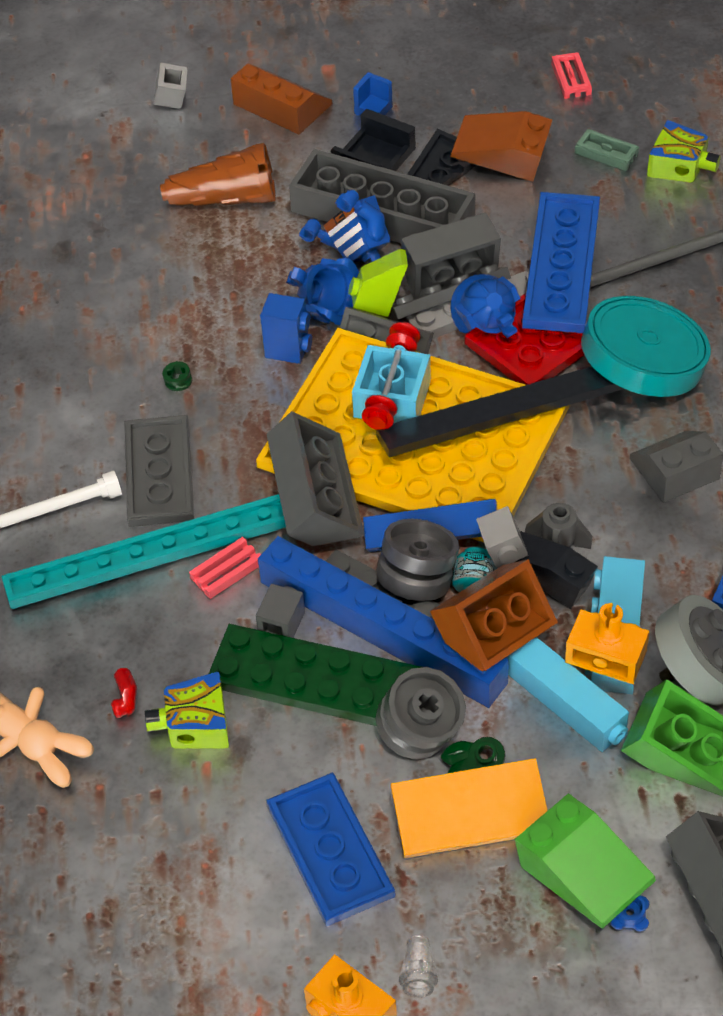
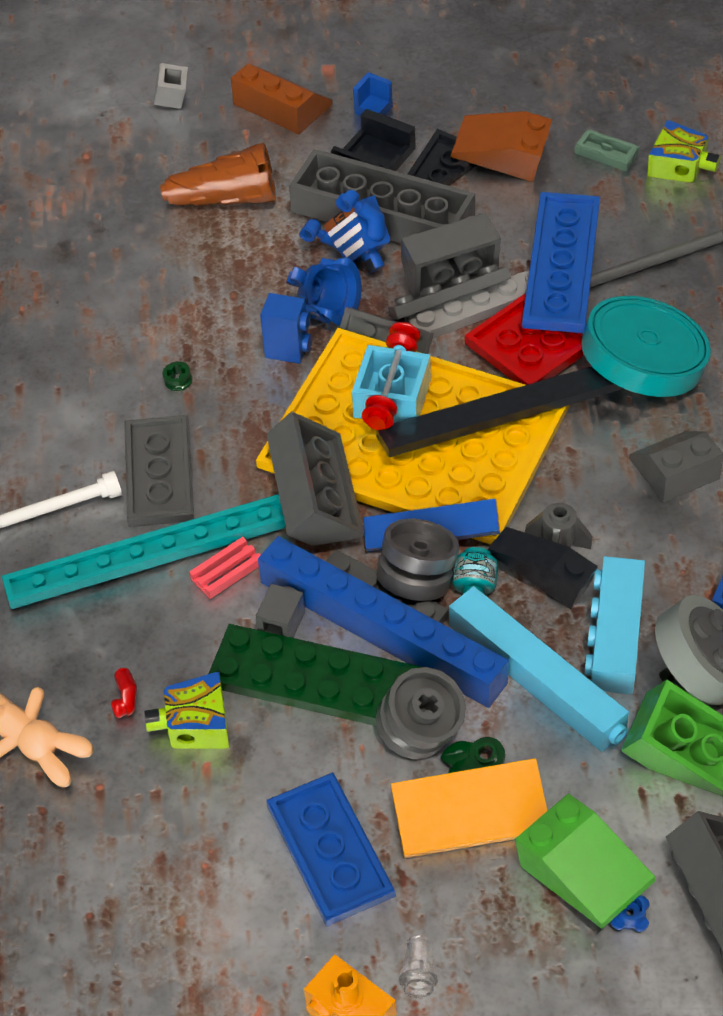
(379, 283): lime slope -> none
(485, 304): blue helmet -> none
(495, 615): dark orange slope -> none
(502, 537): light grey brick -> none
(575, 88): coral tile -> none
(606, 644): light orange brick -> none

